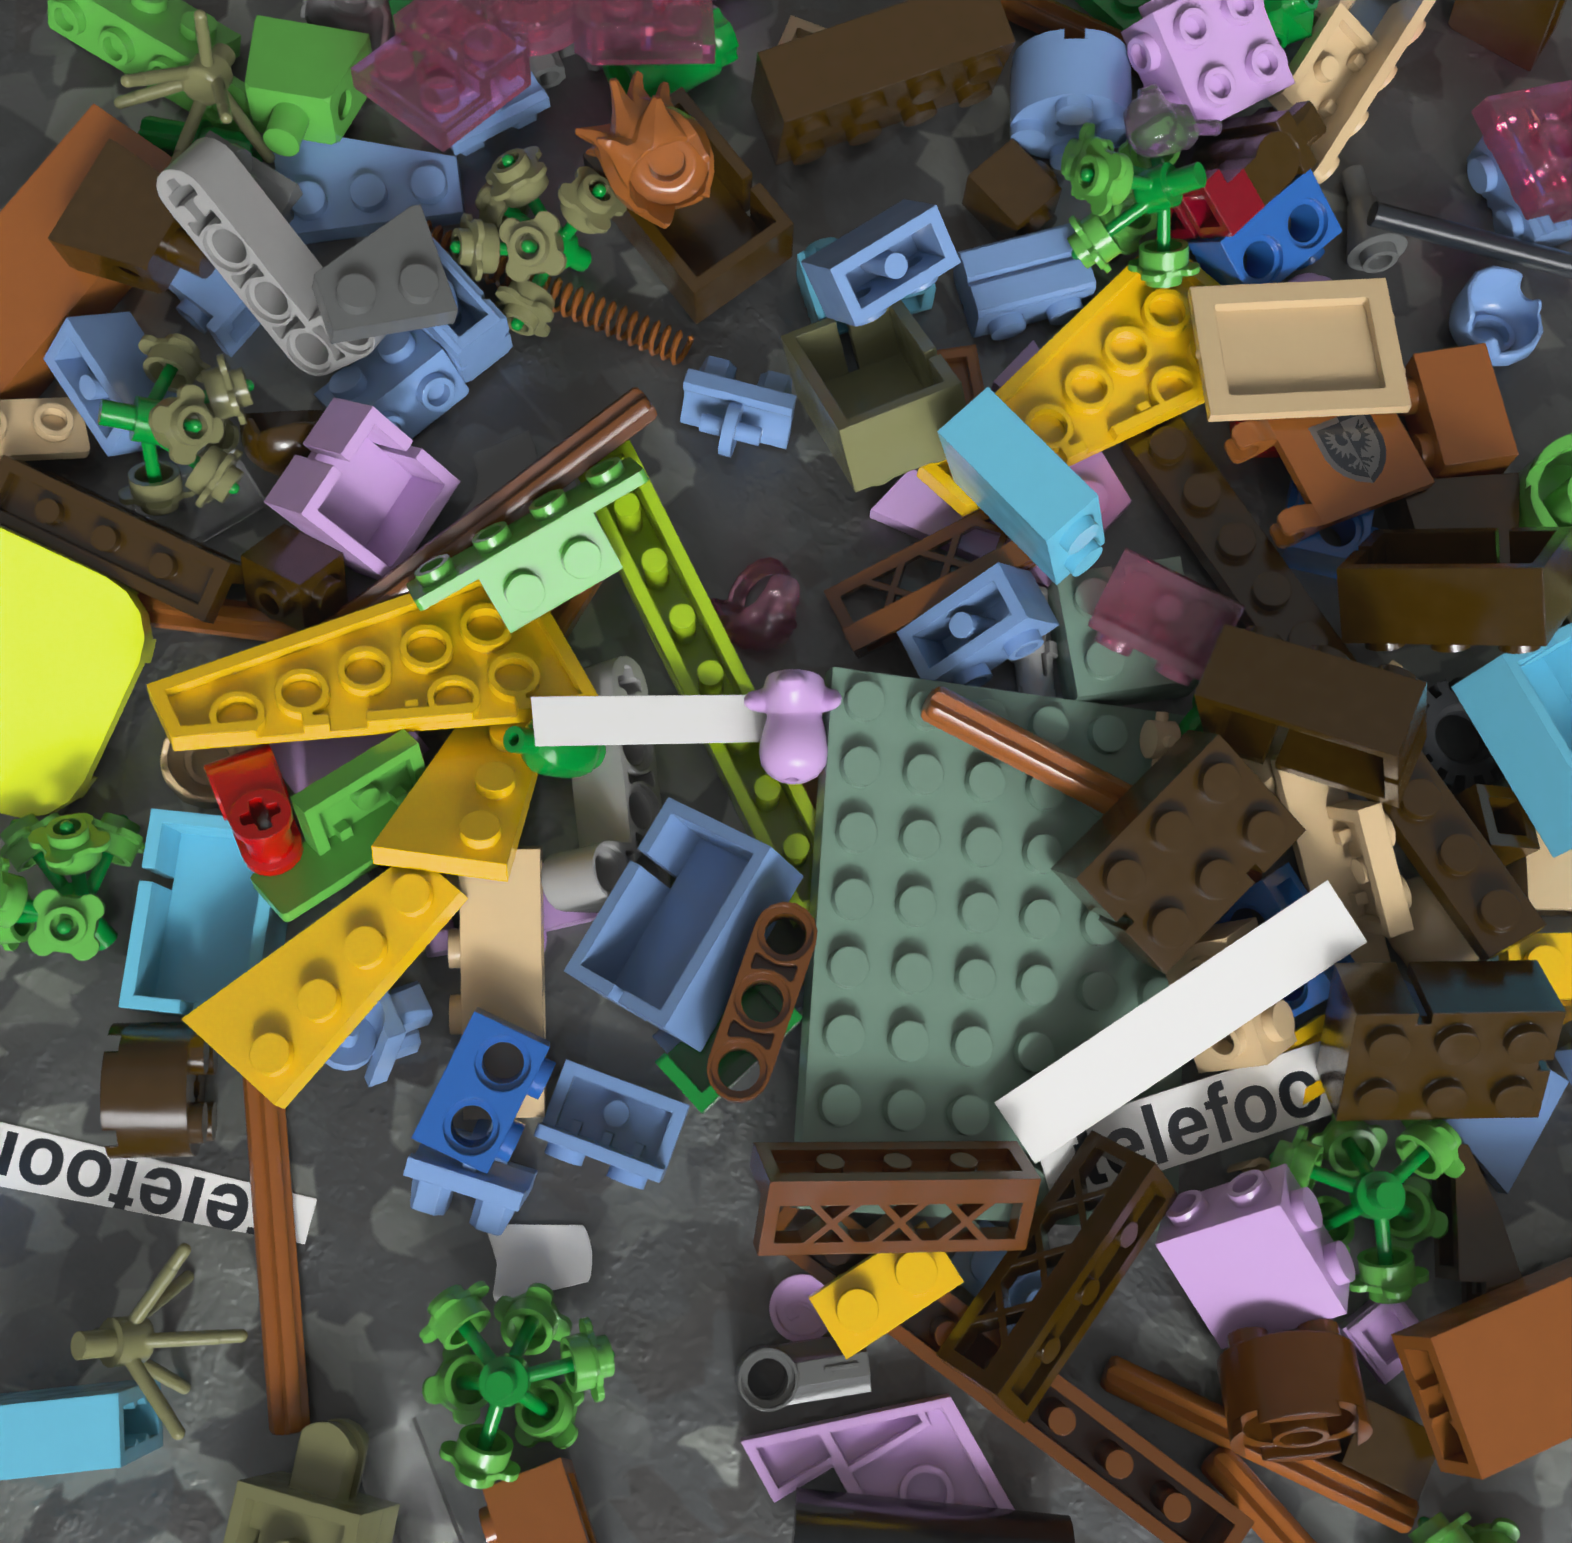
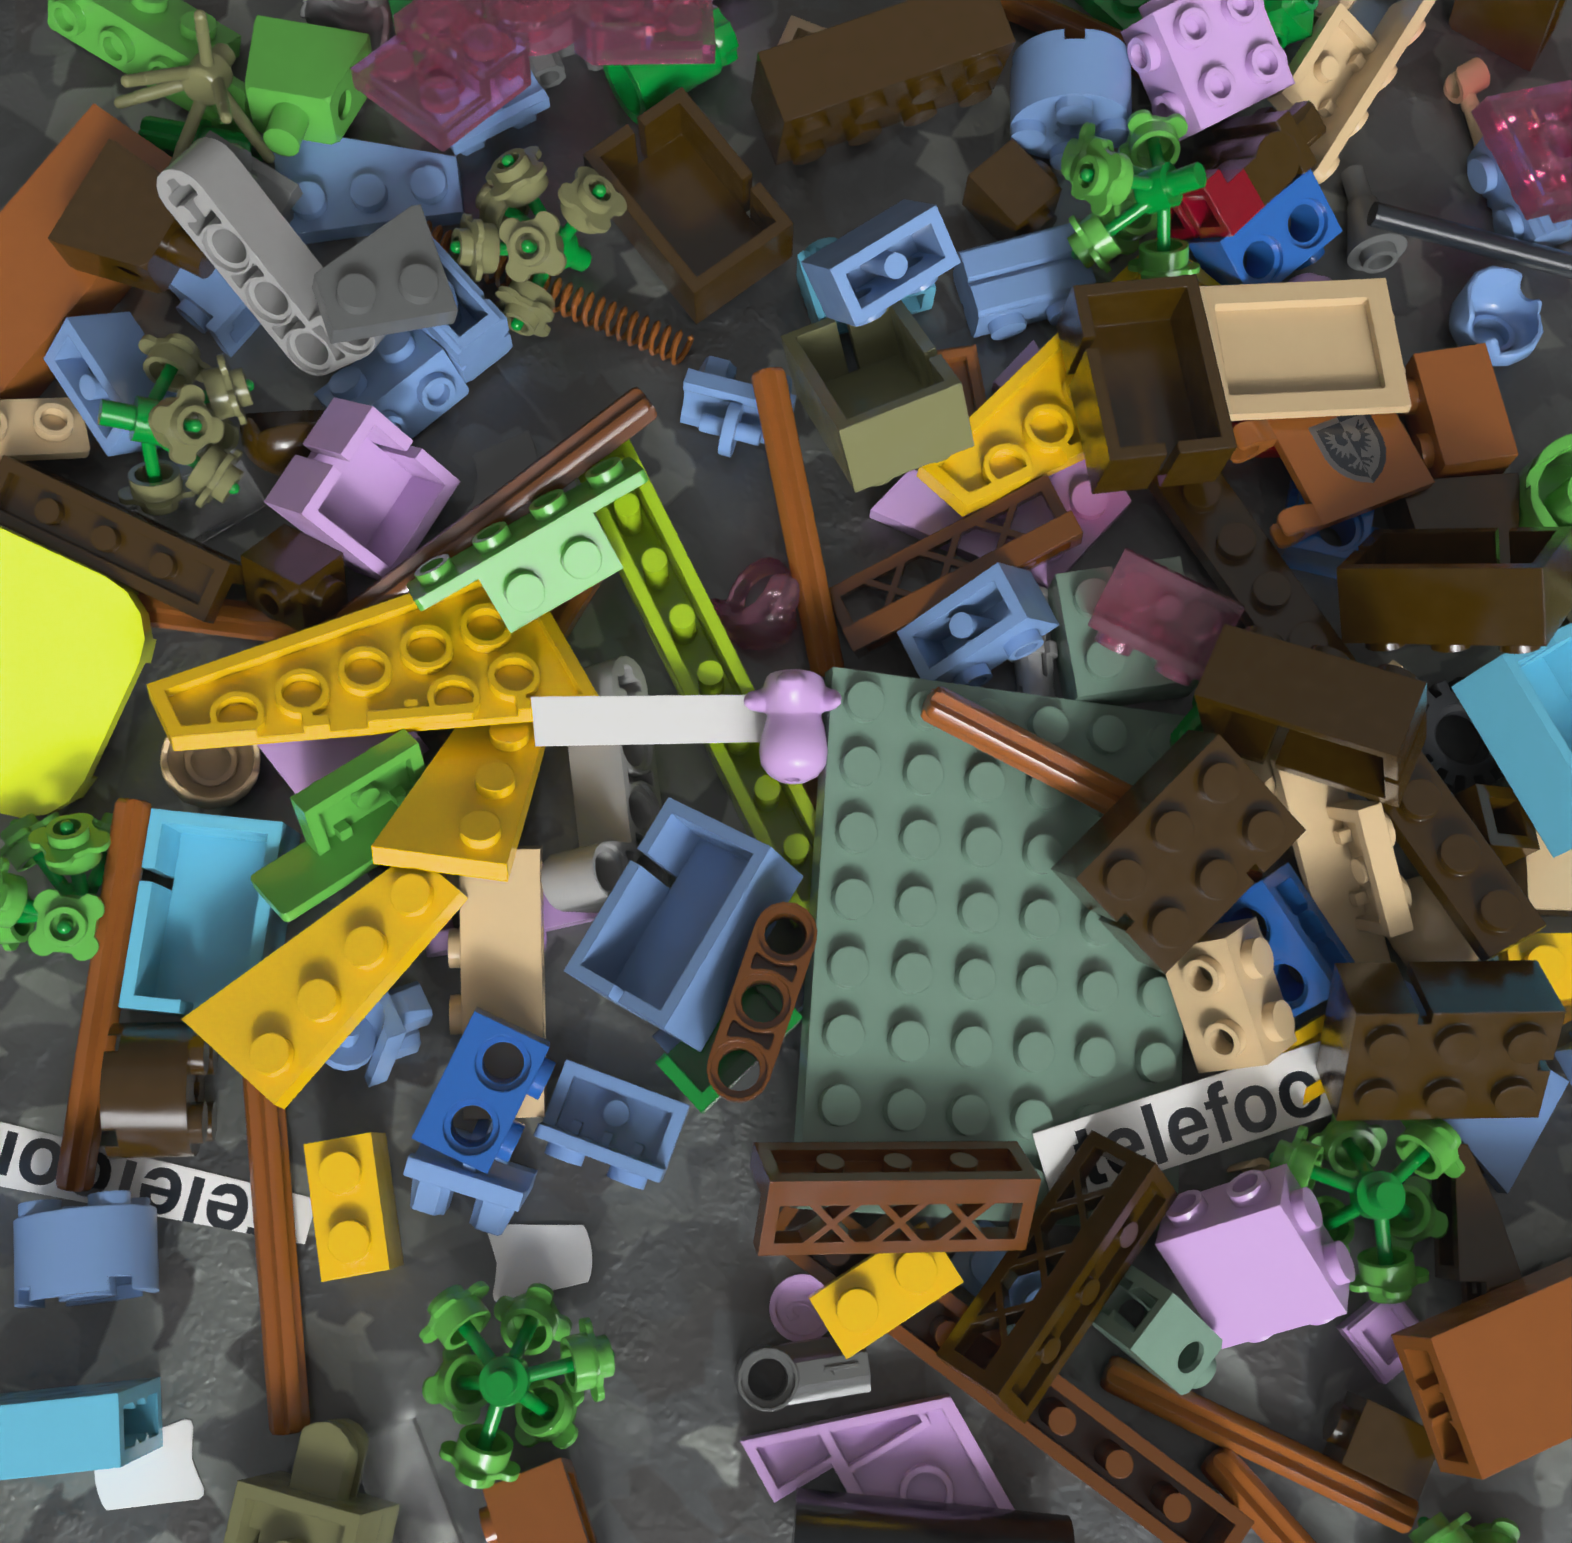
(85, 1251): none -> medium blue brick
(102, 994): none -> dark orange axle
(132, 1339): olive plant -> none
(155, 1478): none -> white sticker
(258, 809): red piece -> none
(353, 1205): none -> yellow brick
(552, 760): green plant -> none
(651, 152): dark orange hair -> none
(797, 519): none -> dark orange axle
(1024, 487): medium azure brick -> none
(1145, 383): none -> dark brown piece
(1158, 736): tan piece -> none
(1163, 127): piece -> none
(1168, 1340): none -> sand green torso
(1181, 1021): white sticker -> none
(1292, 1391): reddish brown brick -> none
(1462, 88): none -> tan hand

